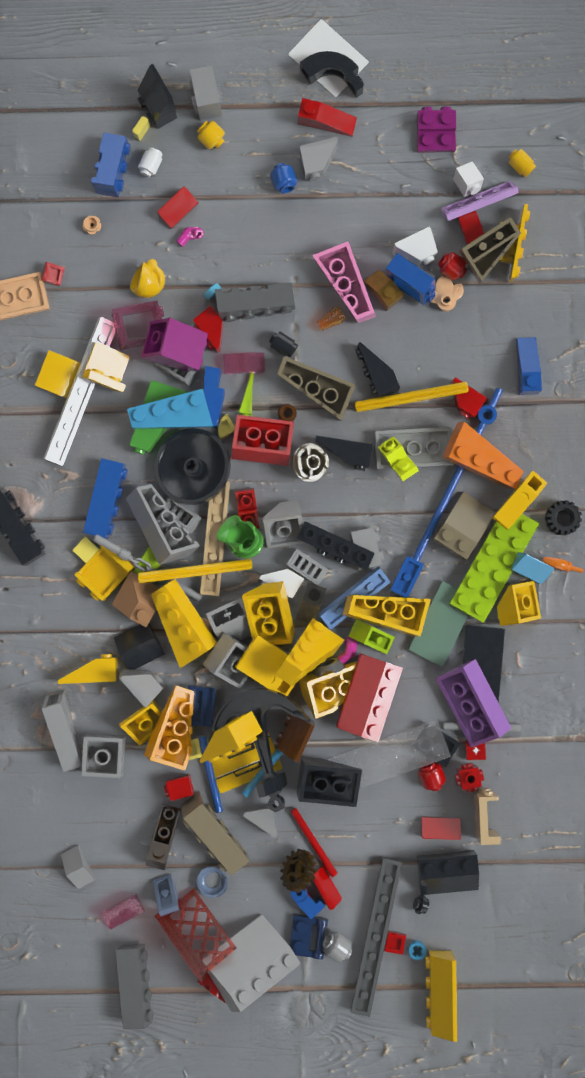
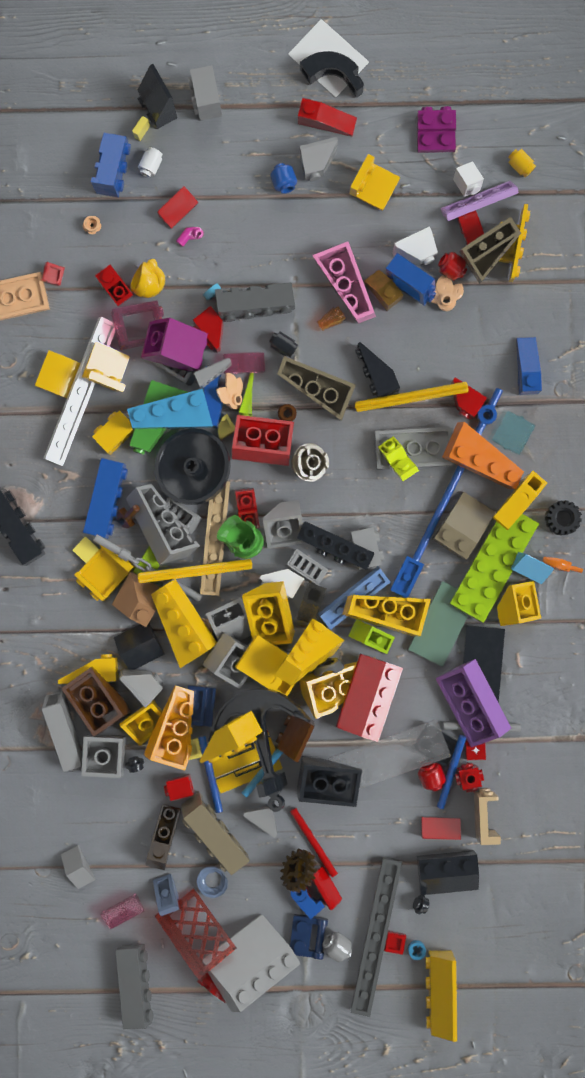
(95, 701): none -> reddish brown slope
(114, 285): none -> red slope
(114, 432): none -> yellow brick
(127, 515): none -> reddish brown bar
(134, 764): none -> black plate
(210, 134): yellow head -> none
(211, 372): none -> light grey slope
(231, 392): none -> light nougat plate
(350, 650): dark pink arm -> none
(351, 452): black slope -> none
(374, 184): none -> yellow bracket
(451, 771): none -> blue bar
(513, 432): none -> clear light blue piece

